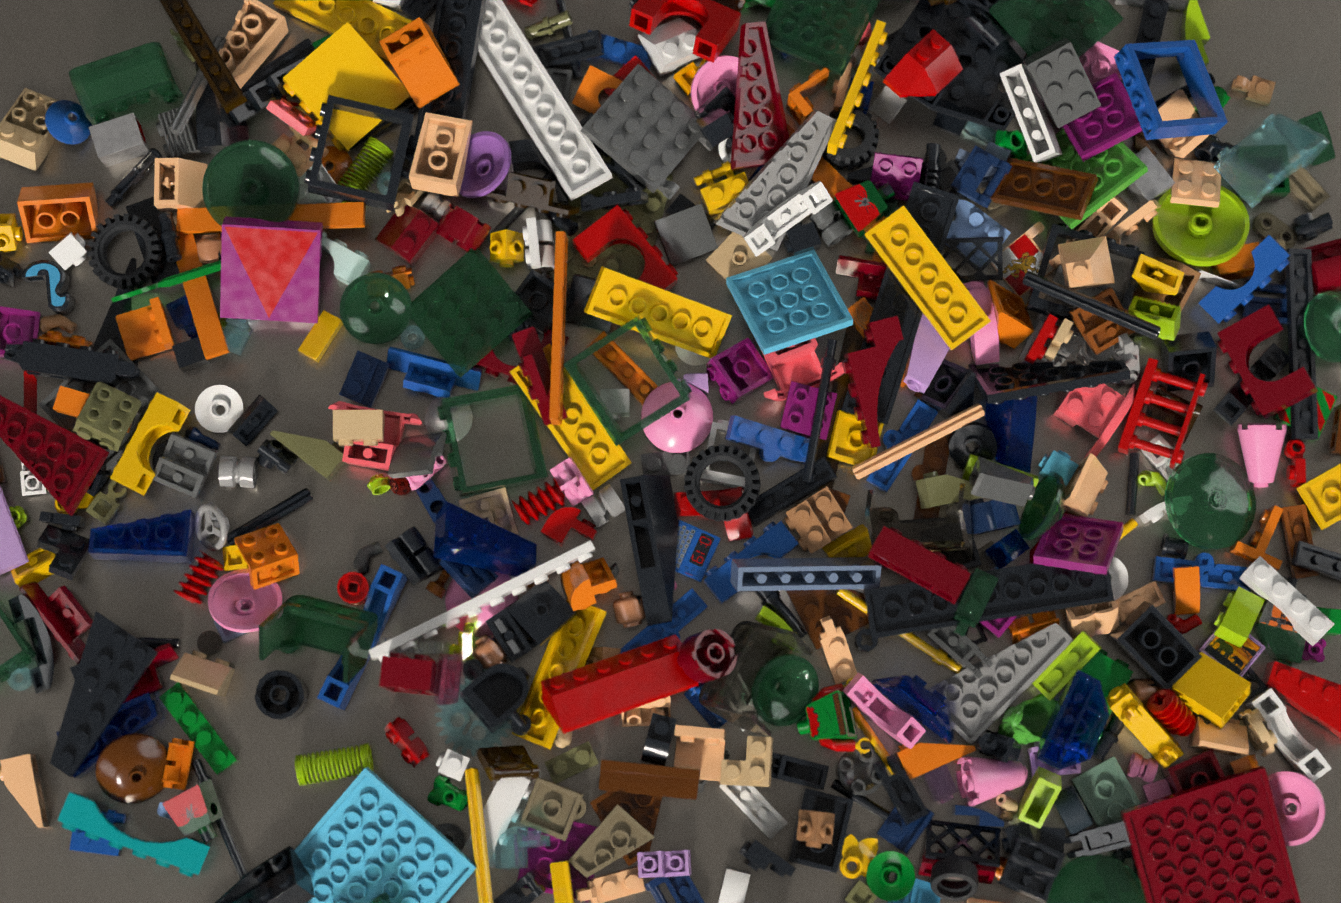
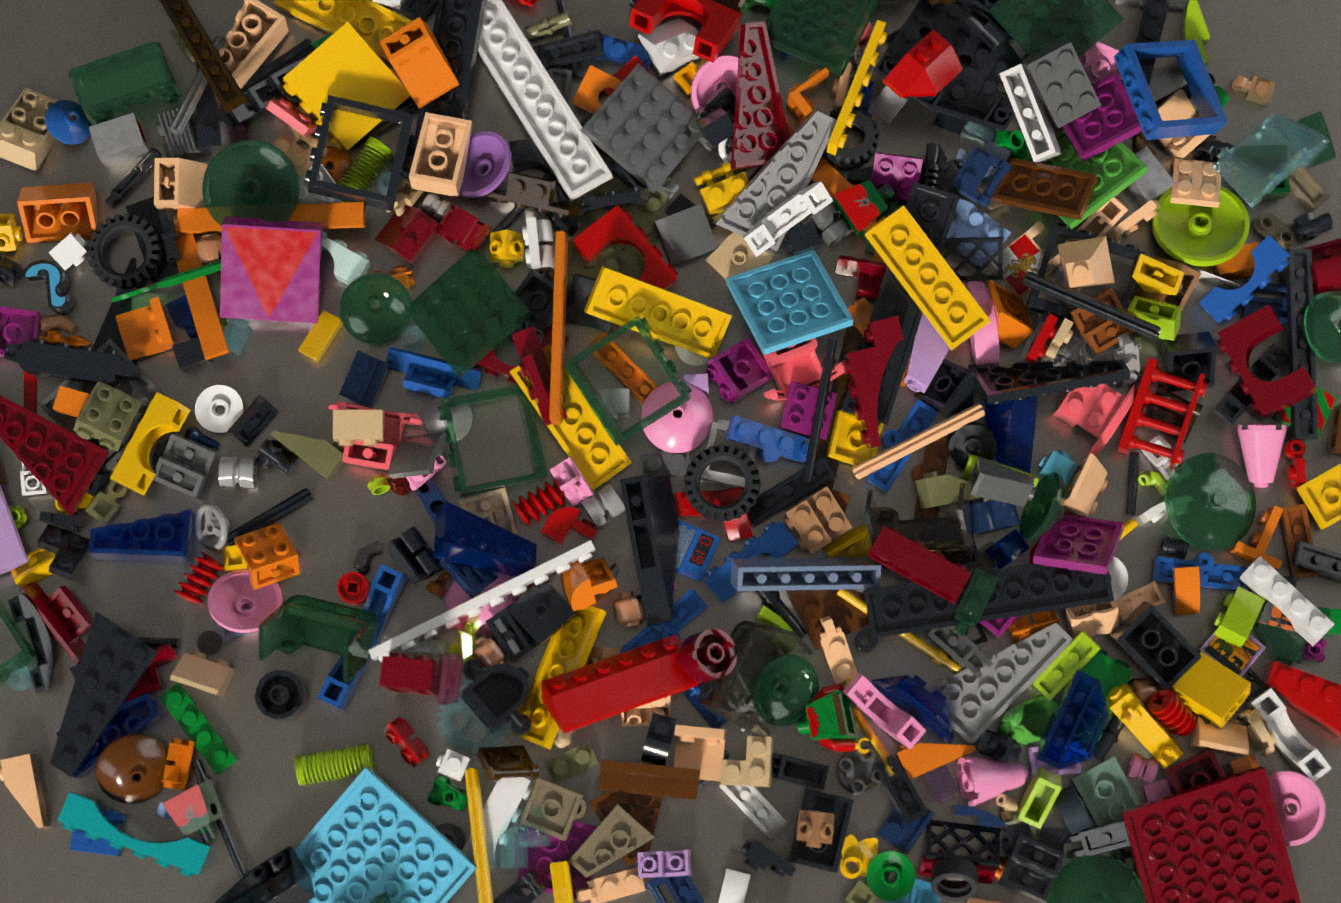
(861, 800): black piece -> none
(1184, 625): red arm -> none

